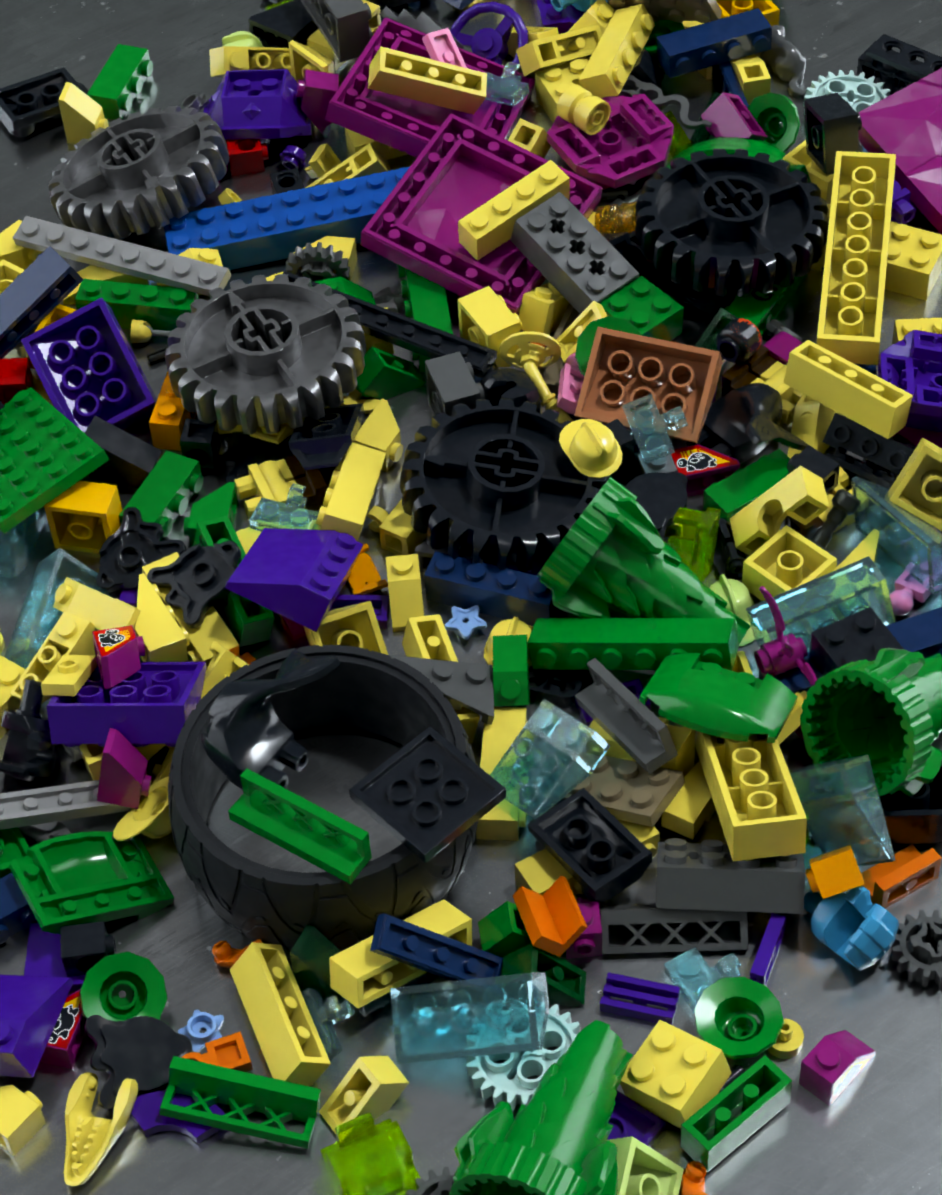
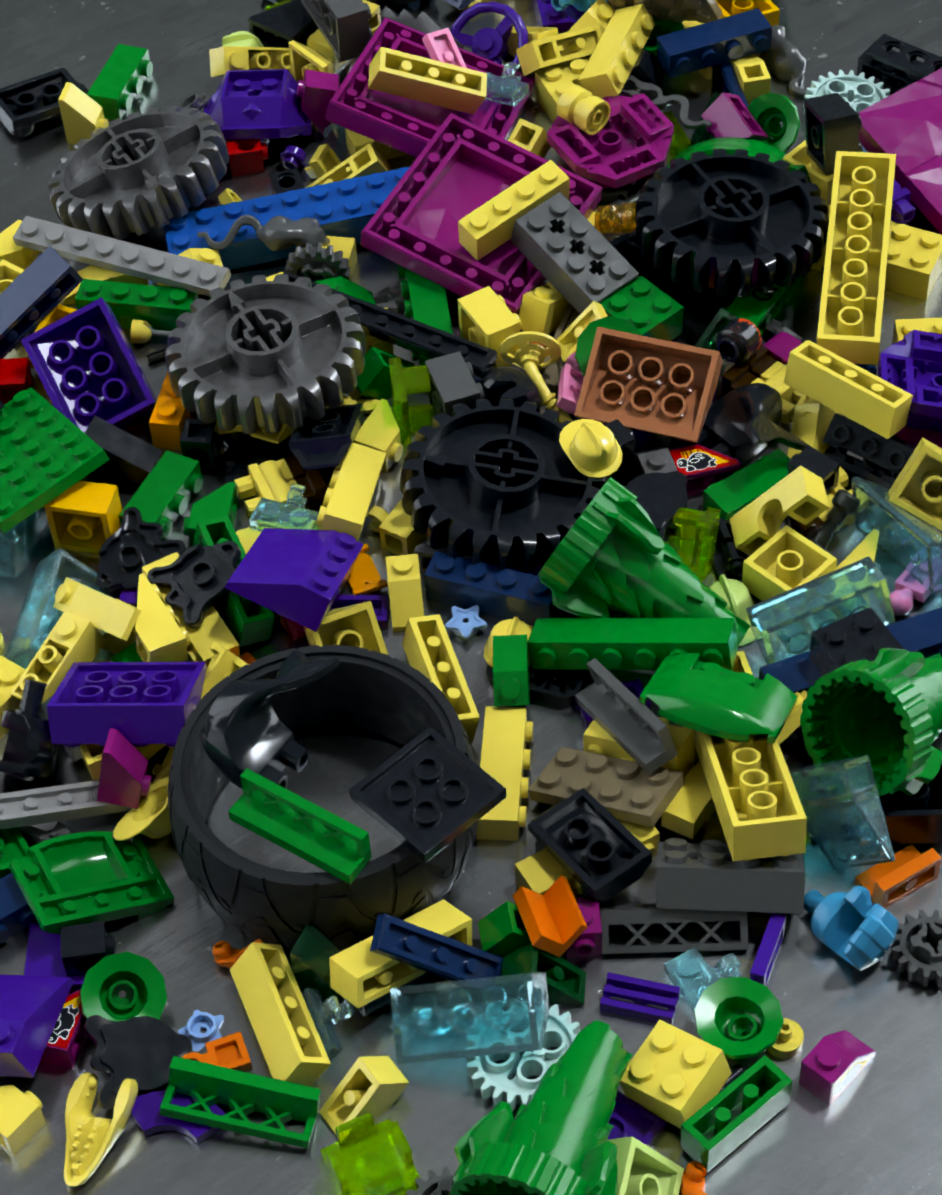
(69, 675): light yellow plate -> none
(117, 654): magenta slope -> none
(276, 234): none -> dark grey animal
(405, 382): none -> clear neon green panel
(461, 683): dark grey wing -> none
(548, 759): clear light blue slope -> none
(651, 427): clear light blue plate -> none
(785, 651): magenta plant -> none
(834, 872): light orange brick -> none

